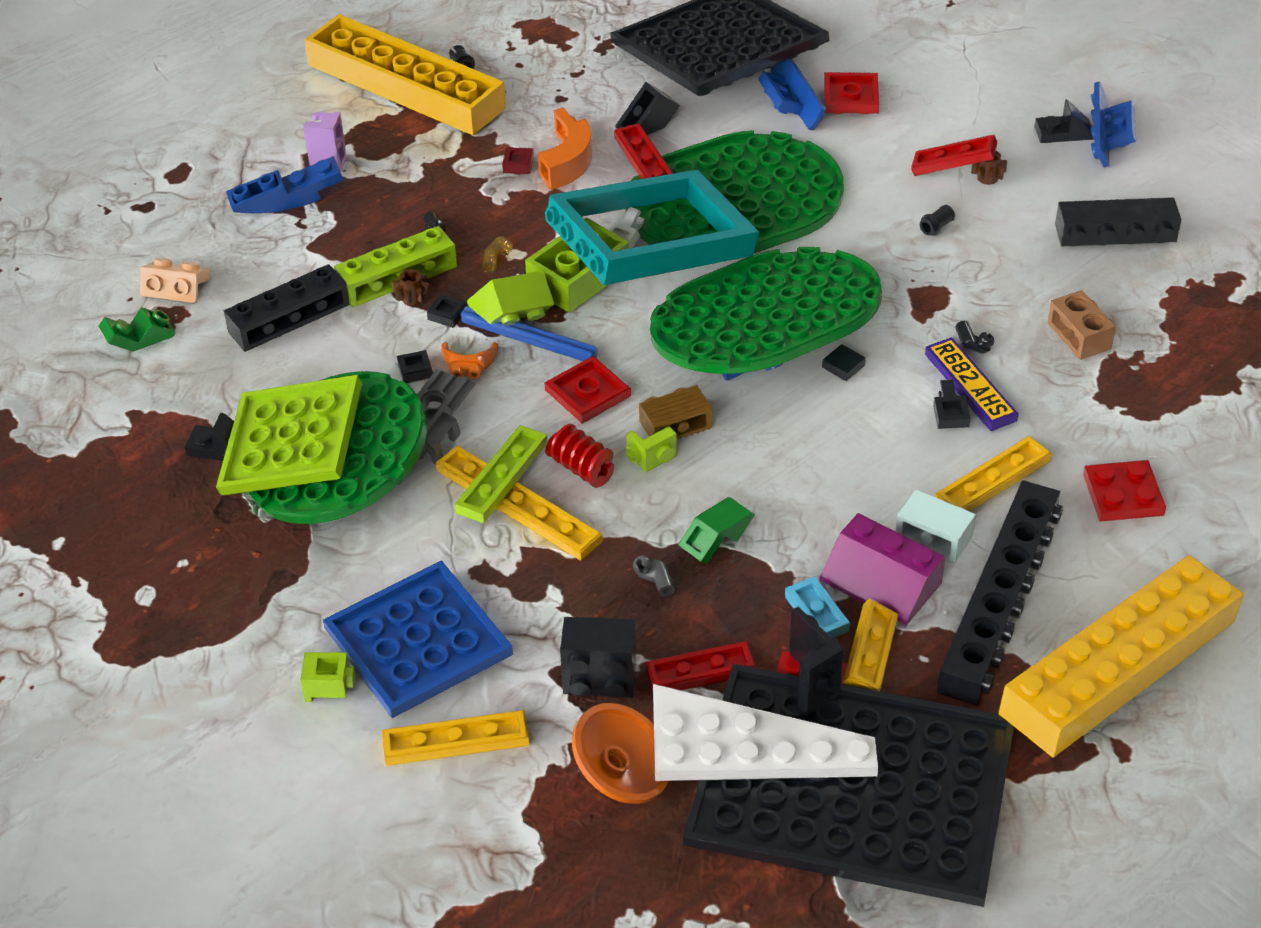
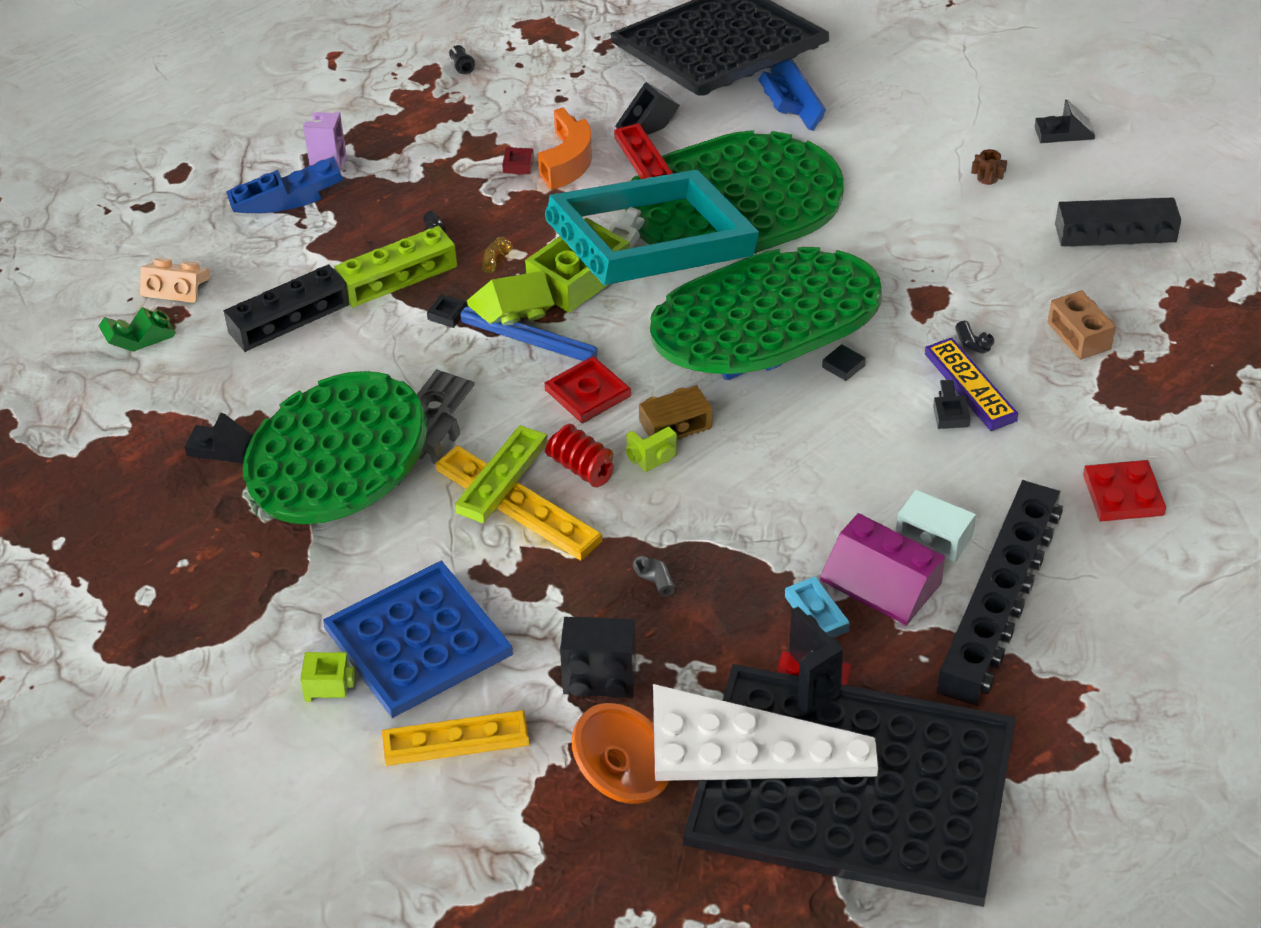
(290, 435): lime plate -> none
(406, 74): yellow brick -> none
(411, 287): reddish brown gear -> none
(414, 366): black tile -> none
(469, 365): orange helmet -> none
(698, 667): red tile -> none
(713, 525): green slope -> none
(851, 92): red plate -> none
(871, 646): yellow tile -> none
(932, 223): black pin -> none
(954, 155): red tile -> none
(996, 475): yellow tile -> none
(1112, 125): blue bracket -> none
(1119, 655): yellow brick -> none

